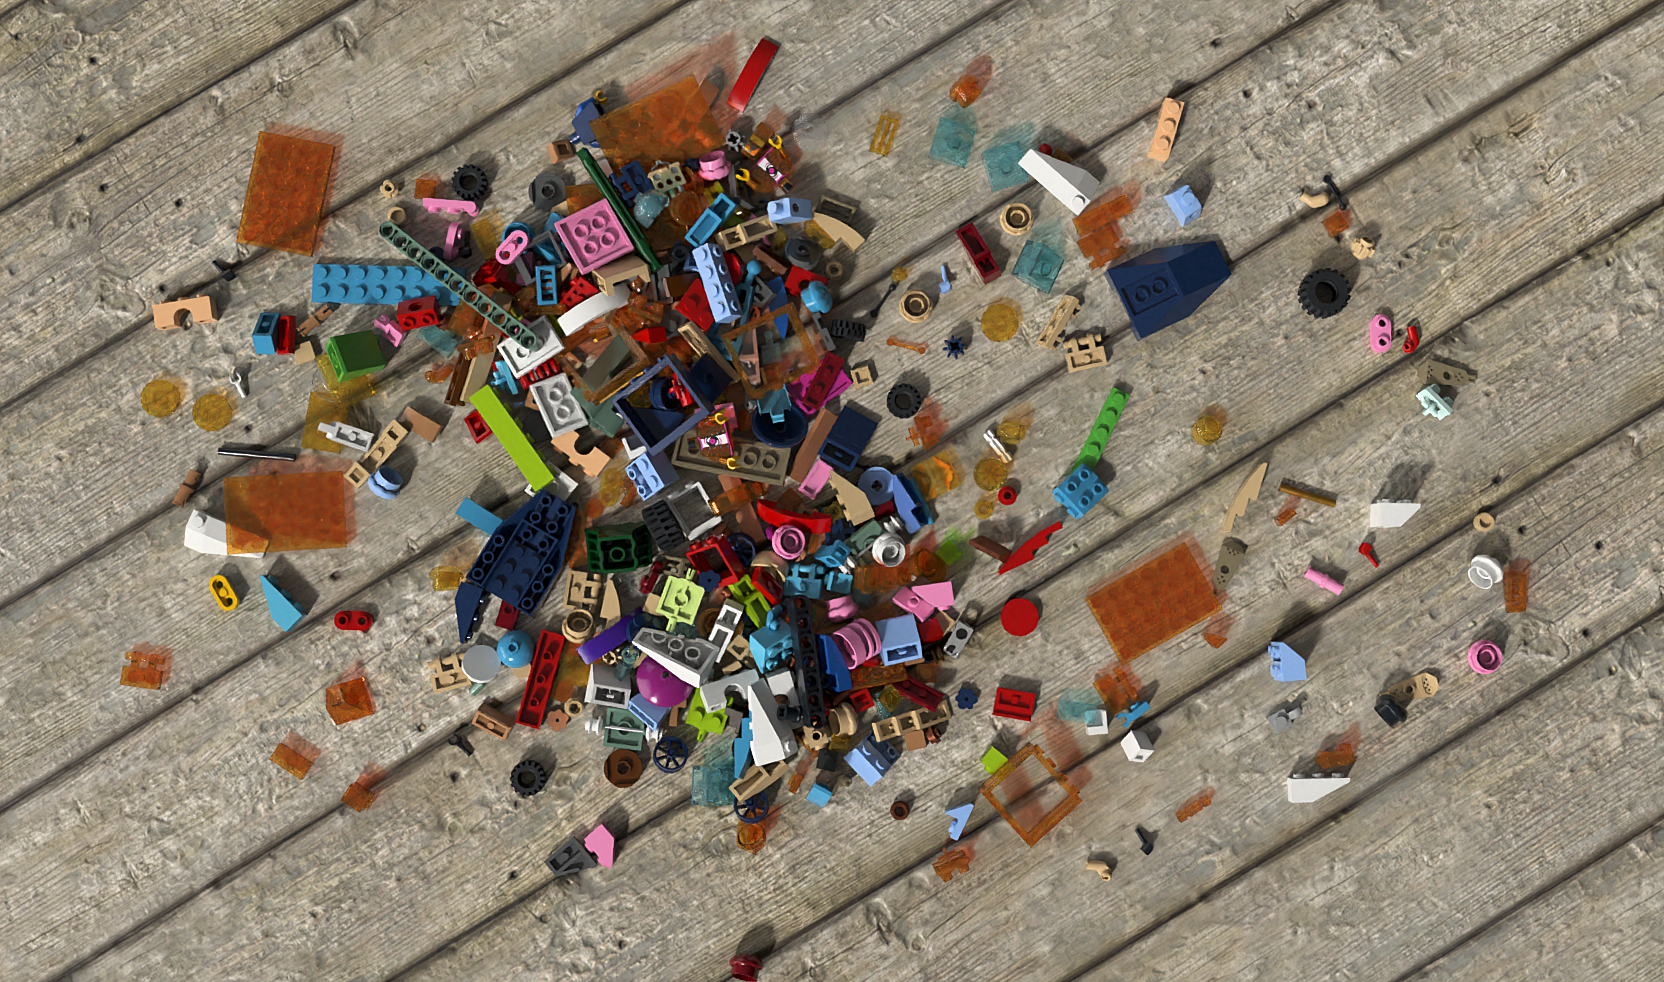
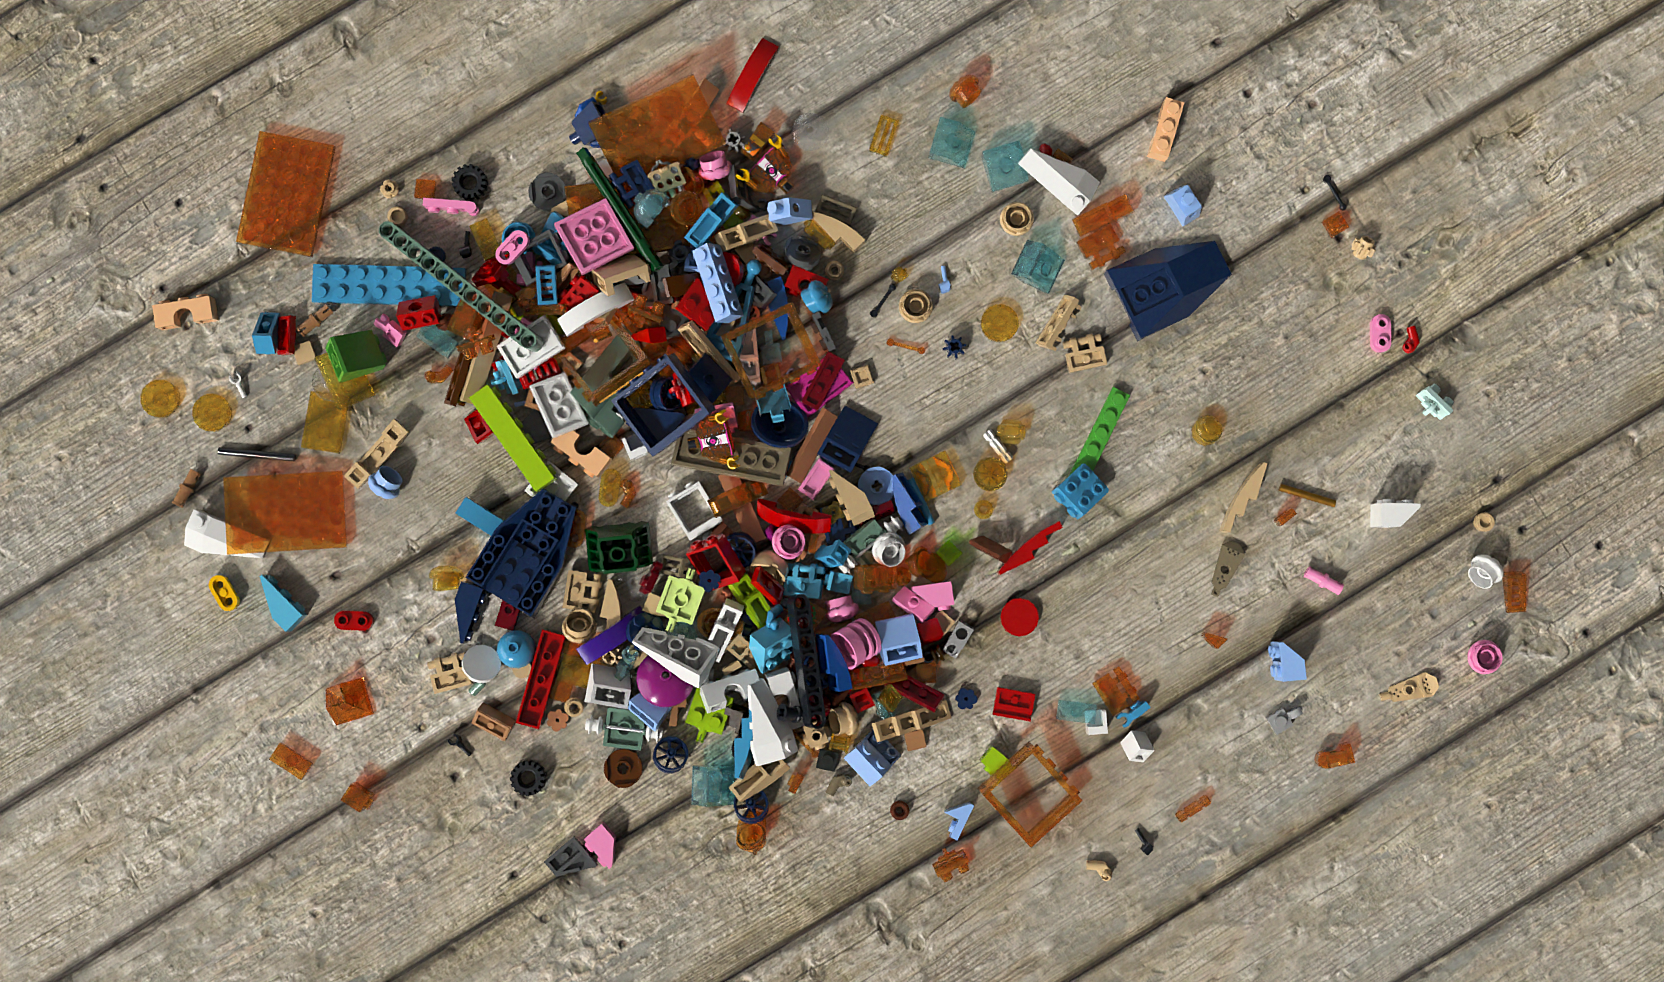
(142, 677): clear orange plate -> none
(228, 275): black hand -> none
(347, 435): white hinge -> none
(420, 424): medium nougat slope -> none
(454, 234): bright pink plate -> none
(560, 151): medium nougat slope -> none
(576, 557): clear orange tile -> none
(593, 508): clear orange tile -> none
(637, 285): clear orange hand -> none
(651, 474): light blue slope -> none
(663, 526): black tyre -> none
(746, 967): dark red piece -> none
(750, 403): light grey arm -> none
(780, 239): clear yellow slope -> none
(819, 794): dark azure slope -> none
(848, 330): black tyre -> none
(903, 412): black tyre -> none
(927, 440): clear orange hips -> none
(933, 734): copper plate -> none
(978, 253): dark red slope -> none
(1002, 500): red plate -> none
(1153, 604): clear orange plate -> none
(1312, 788): white slope -> none
(1315, 201): tan arm -> none
(1337, 285): black tyre -> none
(1365, 549): red hand -> none
(1391, 710): black piece -> none
(1438, 371): dark tan piece -> none

